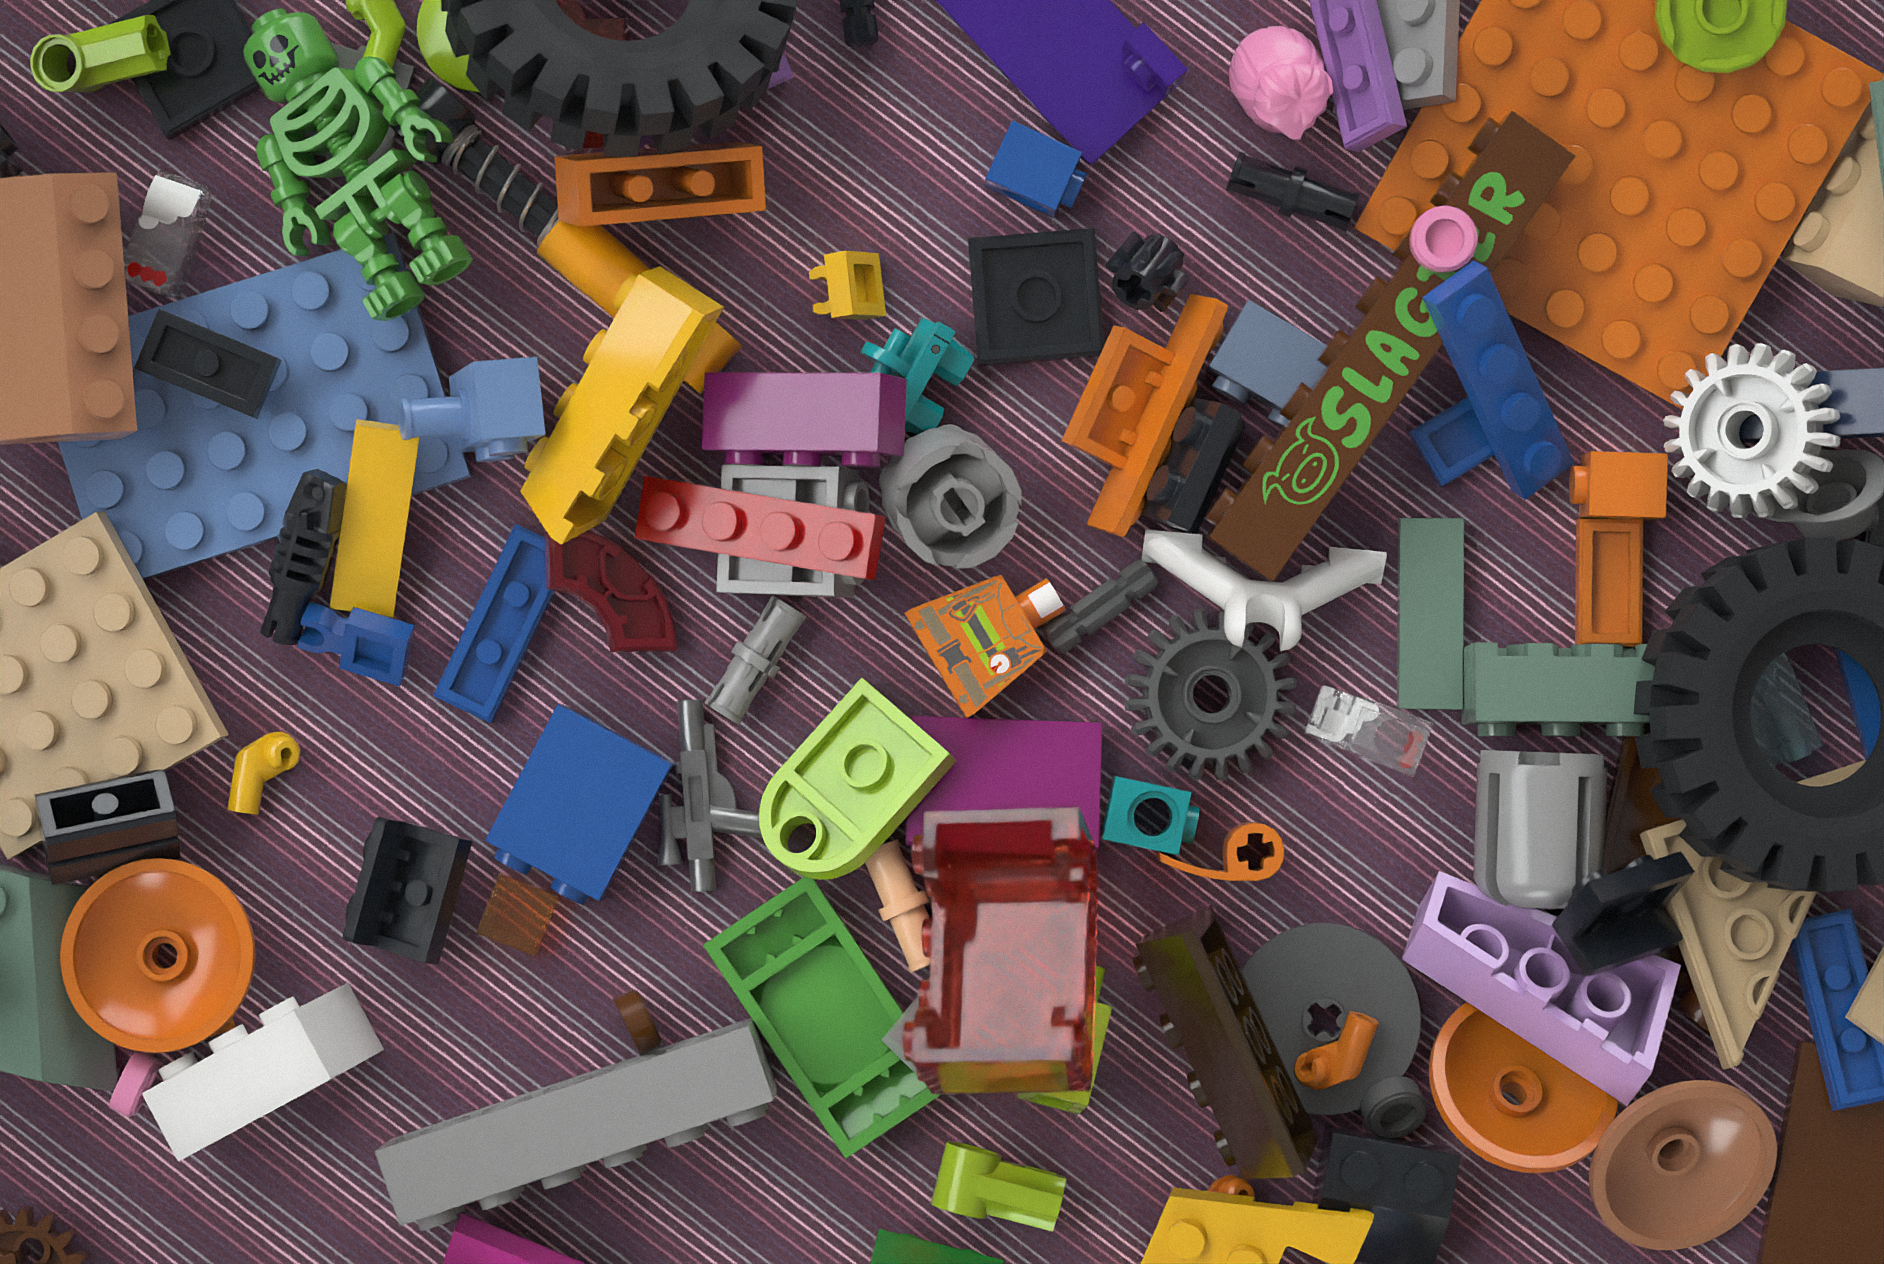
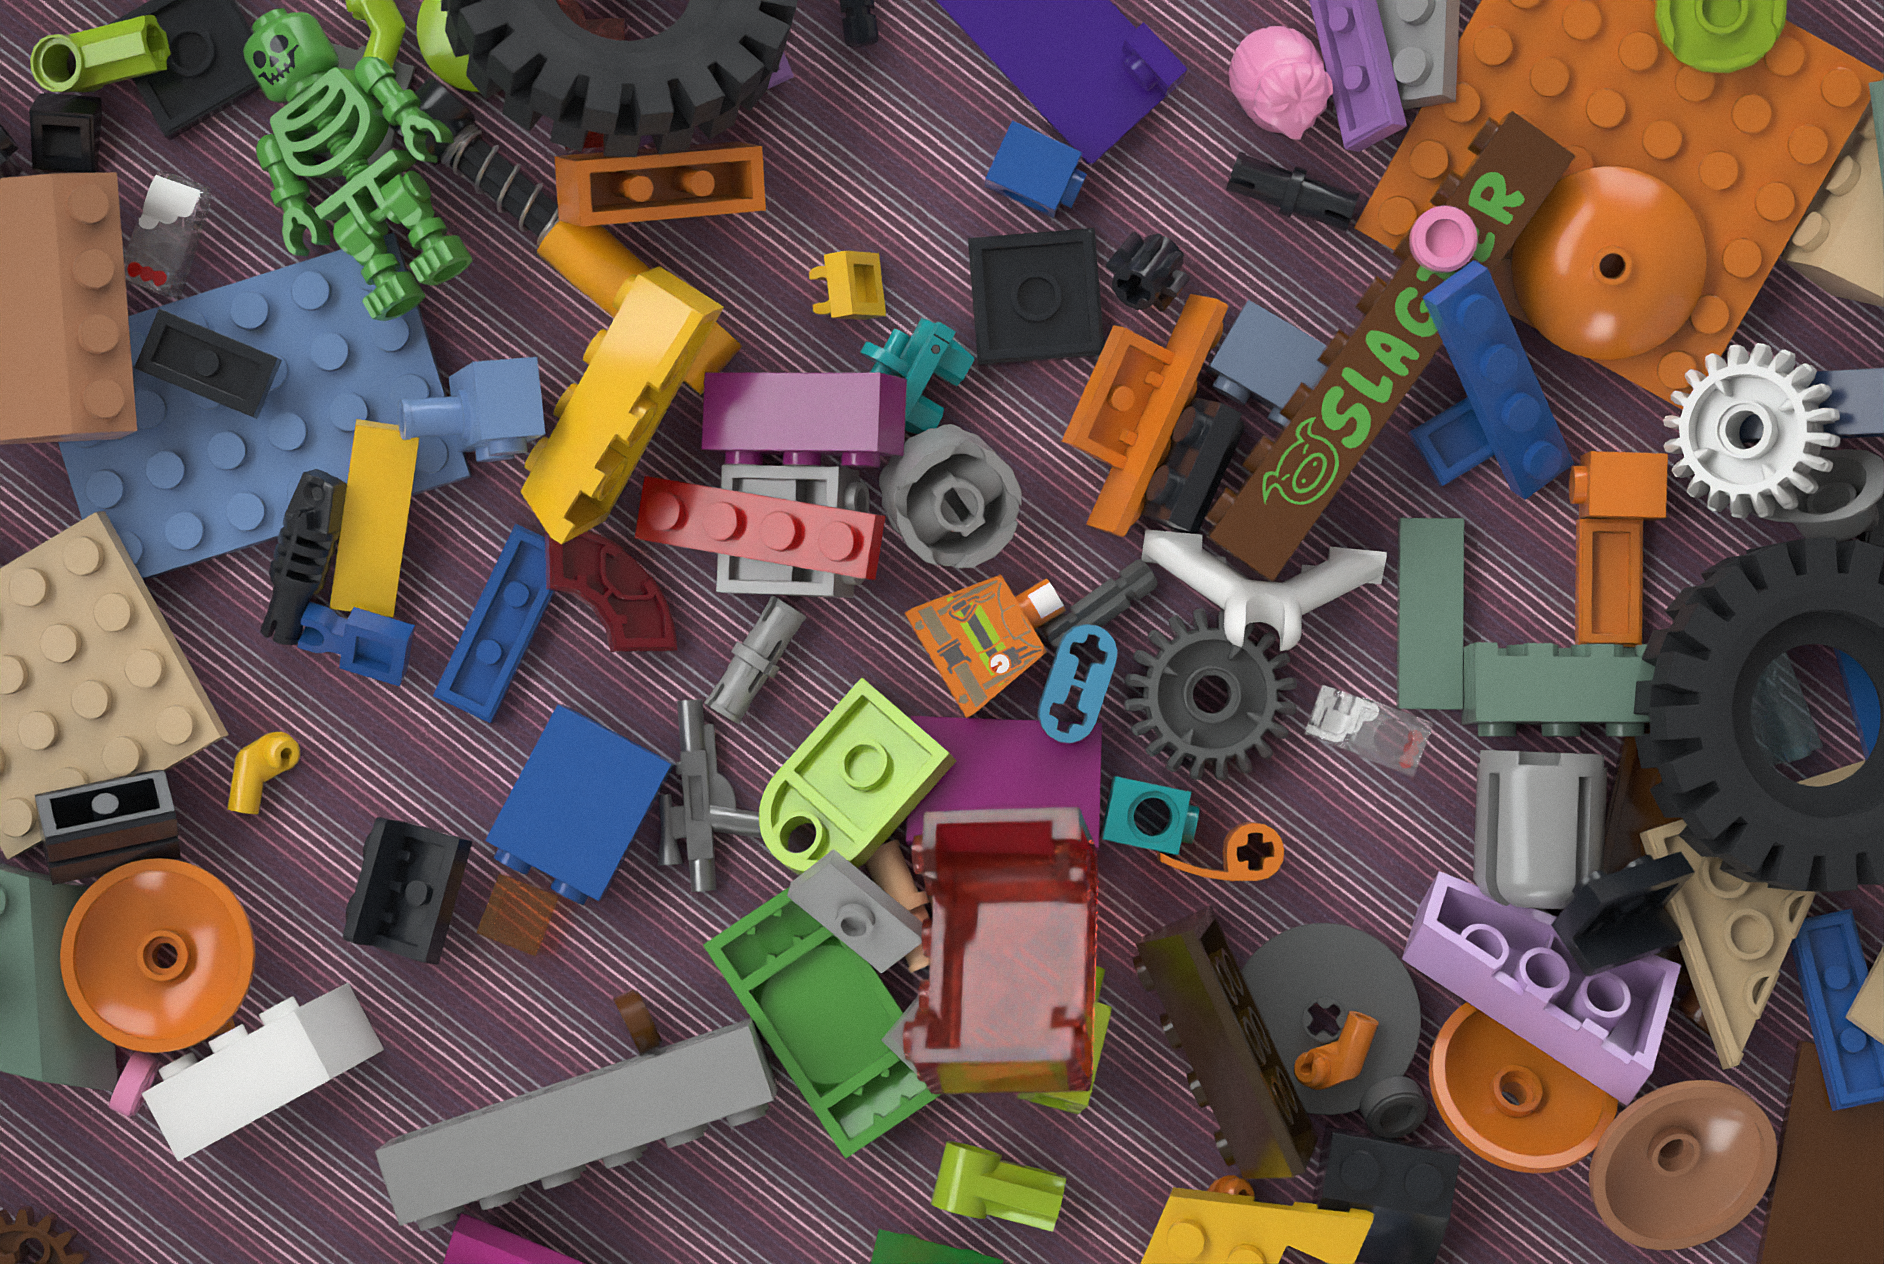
(65, 132): none -> black slope
(857, 911): none -> light grey plate
(1092, 688): none -> dark azure beam
(1561, 254): none -> orange dish

